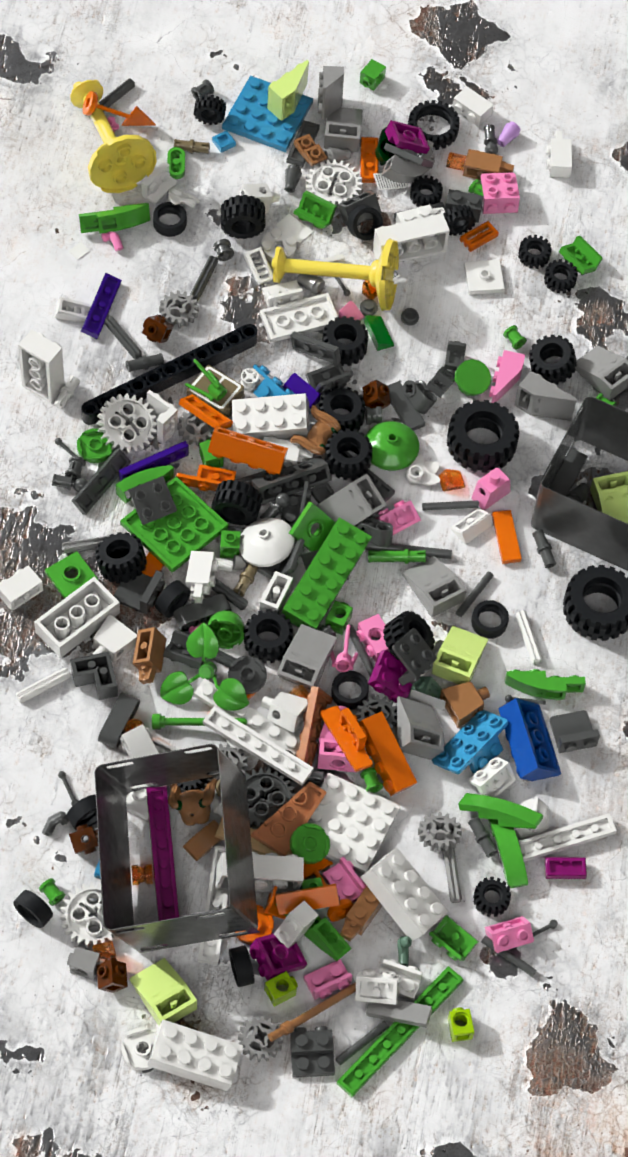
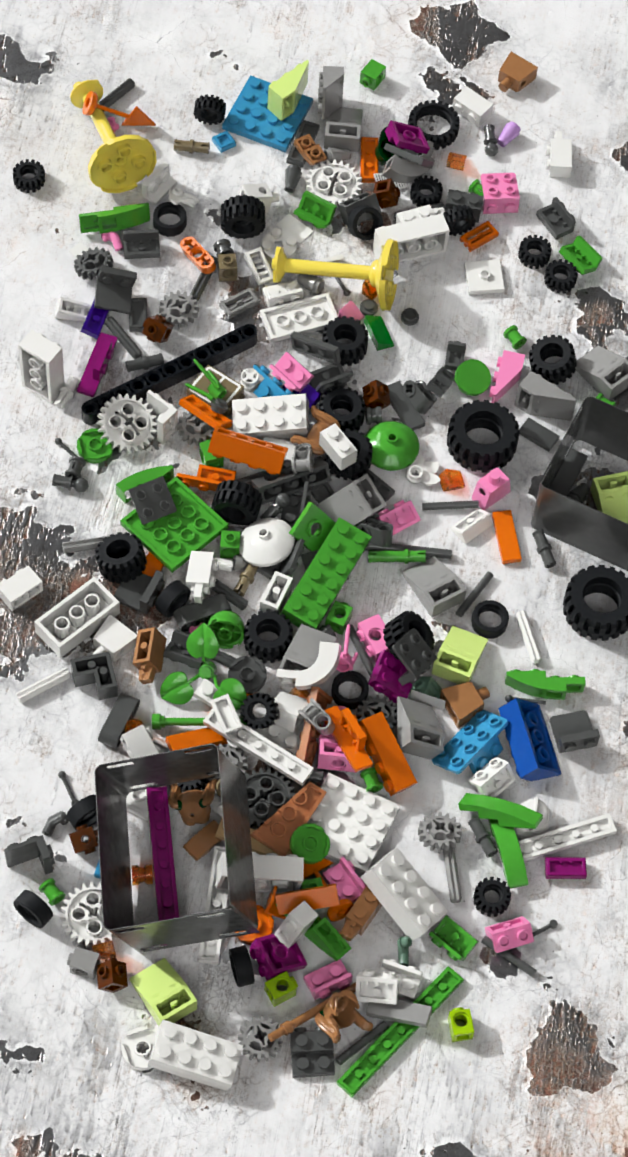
(28, 850): none -> dark grey bracket
(29, 184): none -> black tyre
(66, 585): bright green piece -> none
(91, 262): none -> dark grey gear
(97, 364): none -> magenta bracket
(100, 481): dark grey plate -> none
(114, 289): none -> dark grey bracket
(137, 314): none -> dark grey tile
(141, 244): none -> dark grey bracket
(159, 459): dark purple tile -> none
(176, 166): bright green plate -> none
(194, 738): none -> orange tile
(197, 248): none -> orange beam
(203, 89): dark grey bush -> none
(219, 406): none -> dark grey plate
(226, 714): none -> white tile
(227, 267): none -> dark tan brick
(241, 305): none -> light grey tile
(247, 710): none -> black tyre
(291, 372): none -> bright pink bracket
(302, 458): none -> light grey piece
(315, 715): none -> light grey piece
(318, 673): none -> white arch
(338, 447): none -> white brick
(341, 1013): none -> medium nougat hair
(386, 193): none -> reddish brown brick
(483, 163): medium nougat hinge -> none
(516, 73): none -> medium nougat torso
(538, 434): none -> dark grey tile
(557, 219): none -> dark grey bracket

